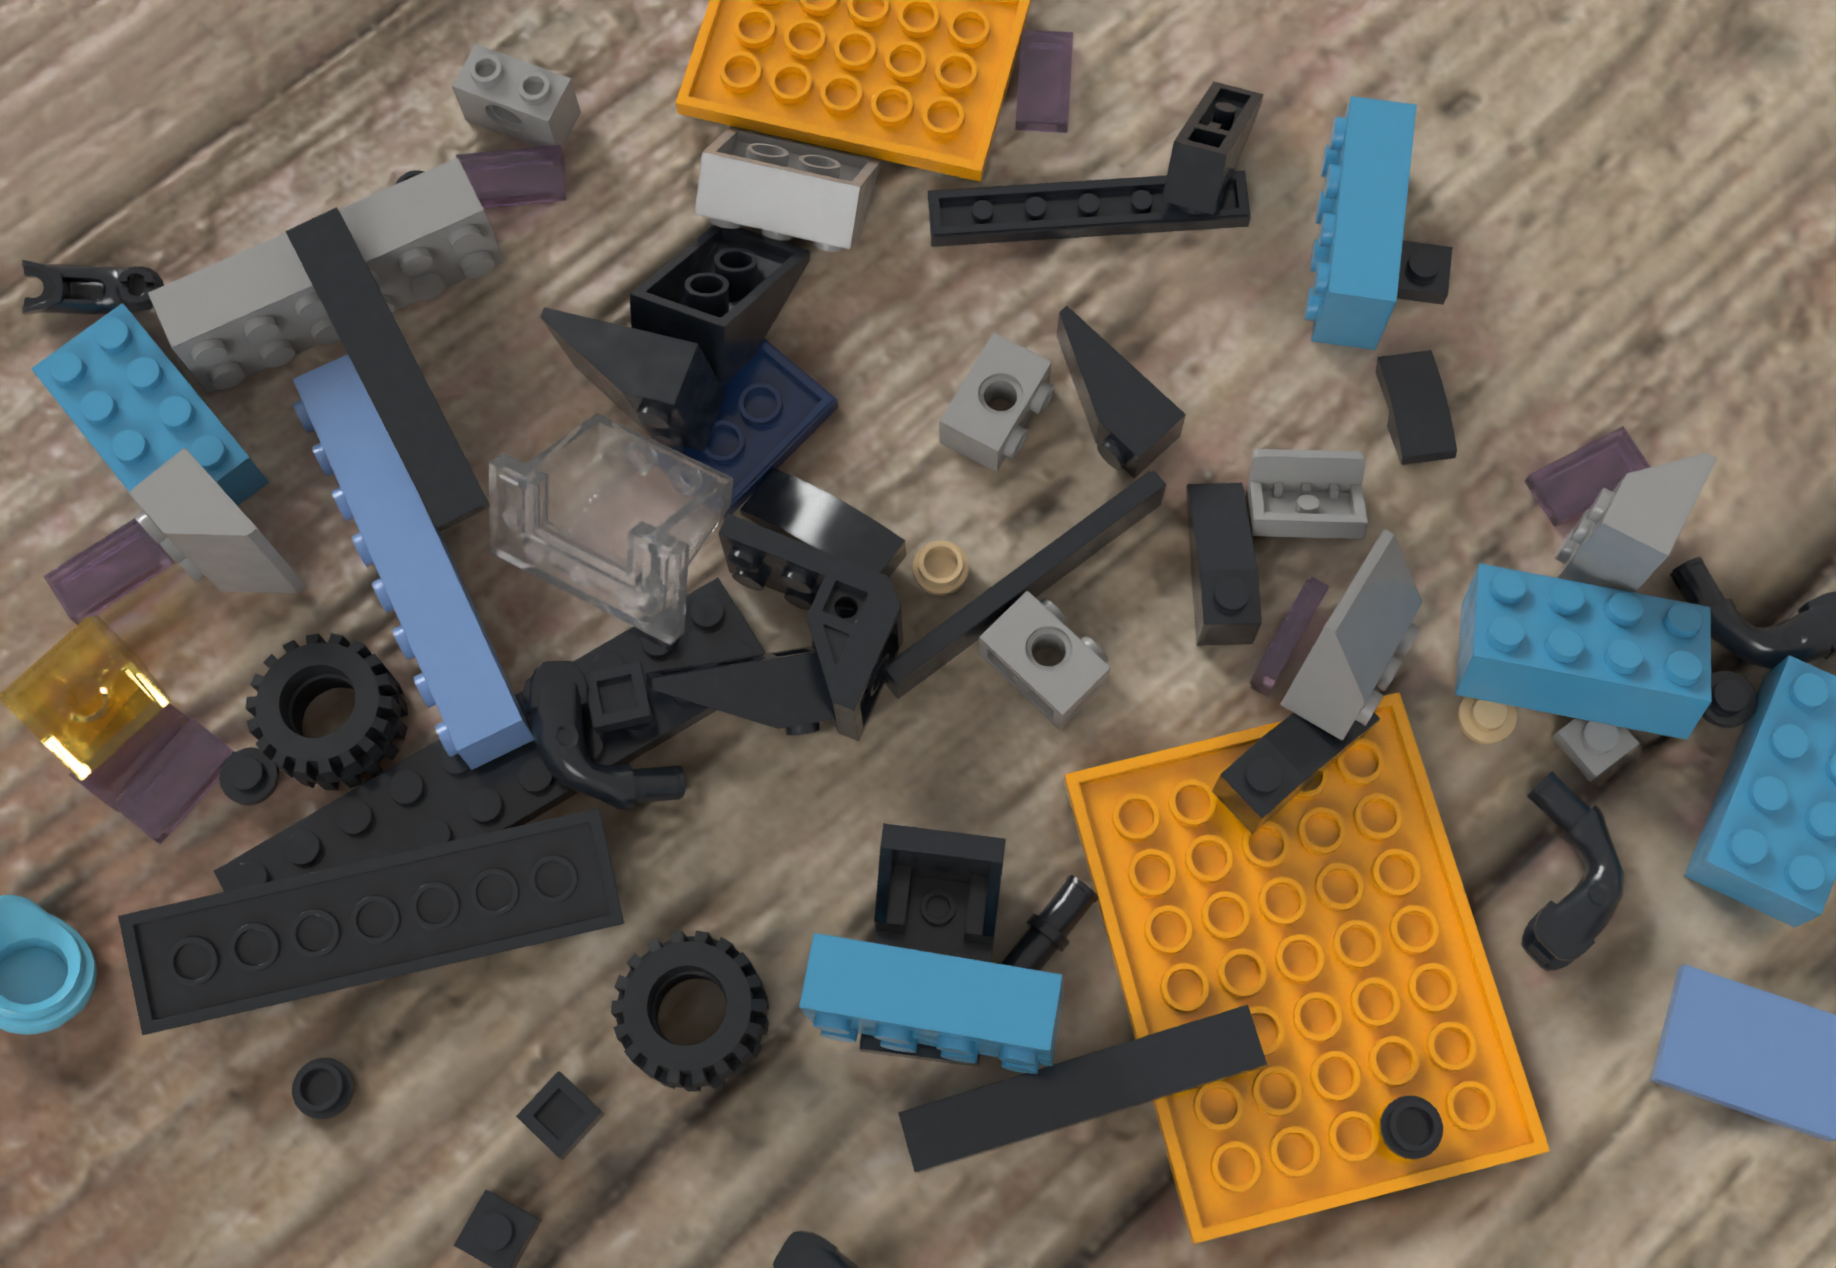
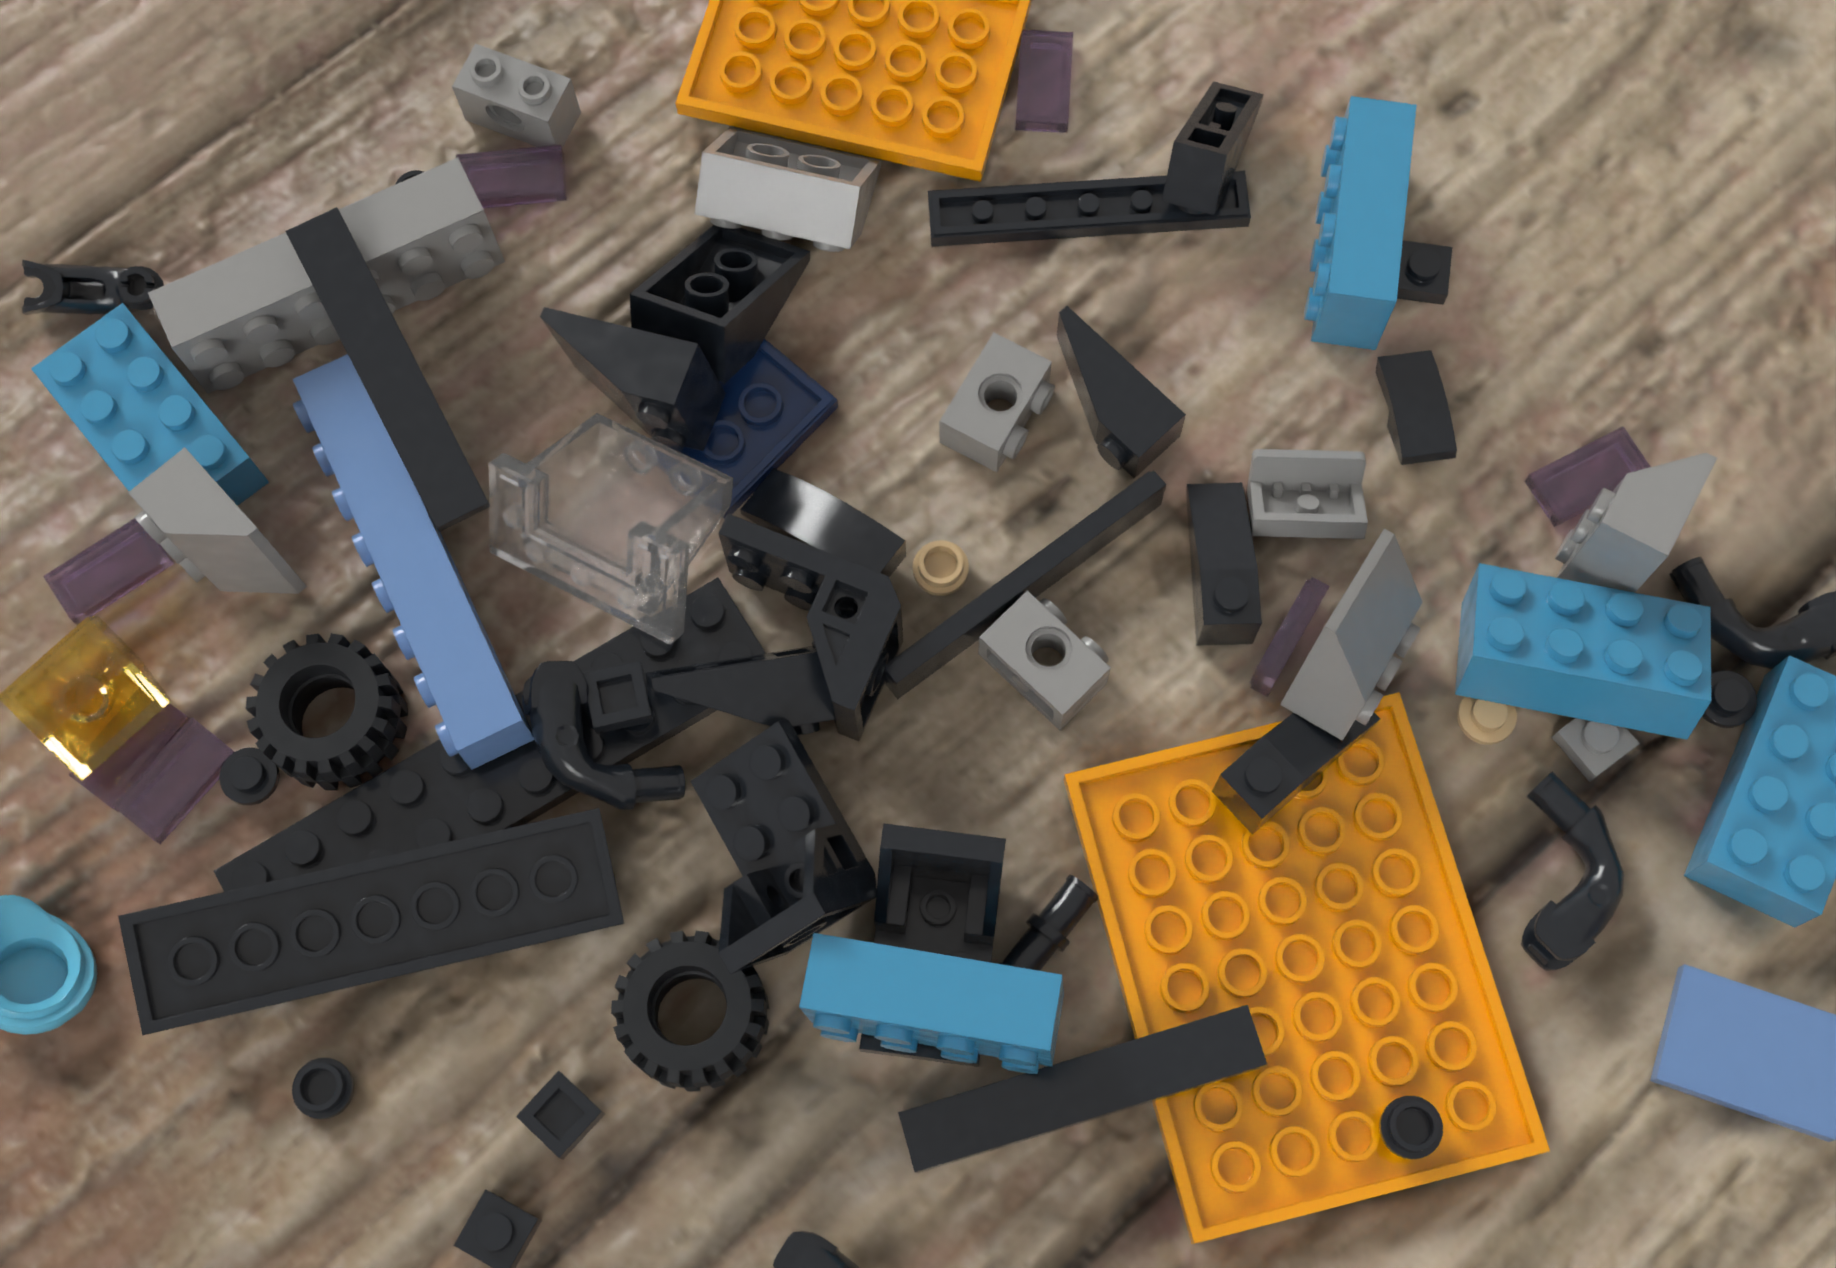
(788, 843): none -> black bracket

